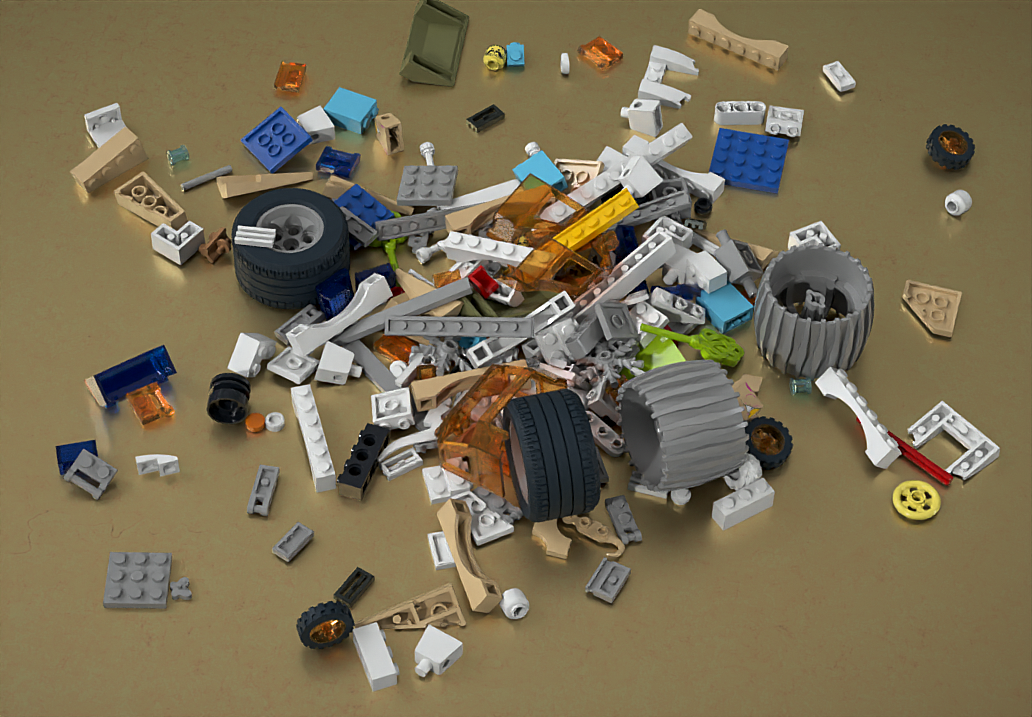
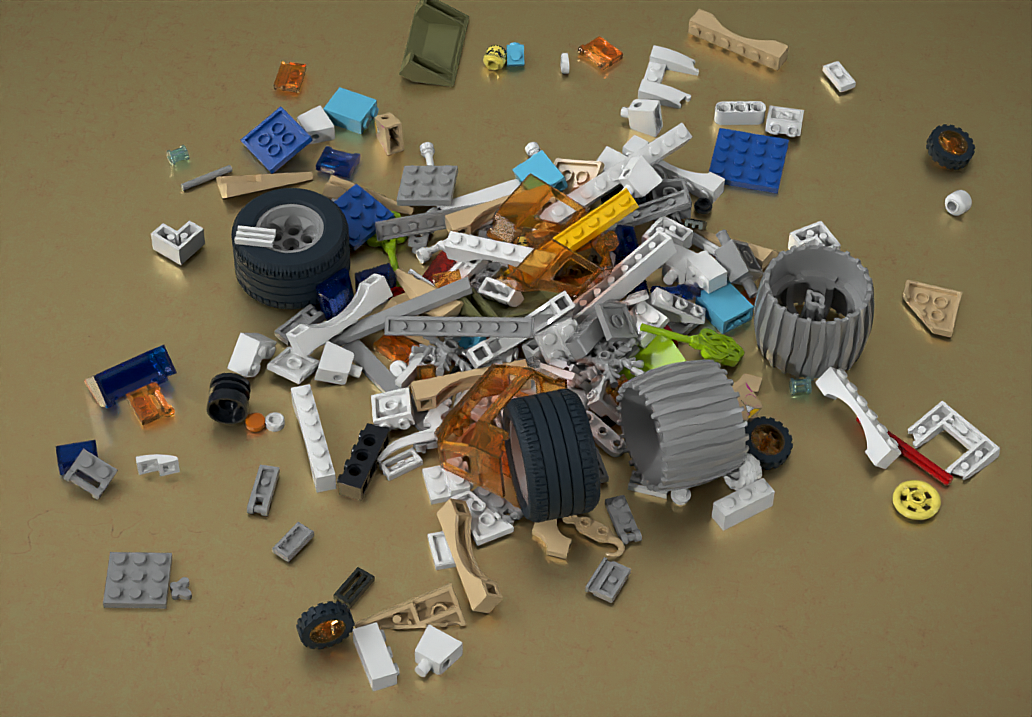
(104, 123): white bracket -> none
(110, 160): tan wedge -> none
(150, 202): tan wedge -> none
(217, 244): medium nougat hips -> none
(359, 229): light grey plate -> none
(439, 265): none -> clear red slope
(483, 282): red panel -> none
(487, 118): pearl dark grey tile -> none
(514, 603): white head -> none

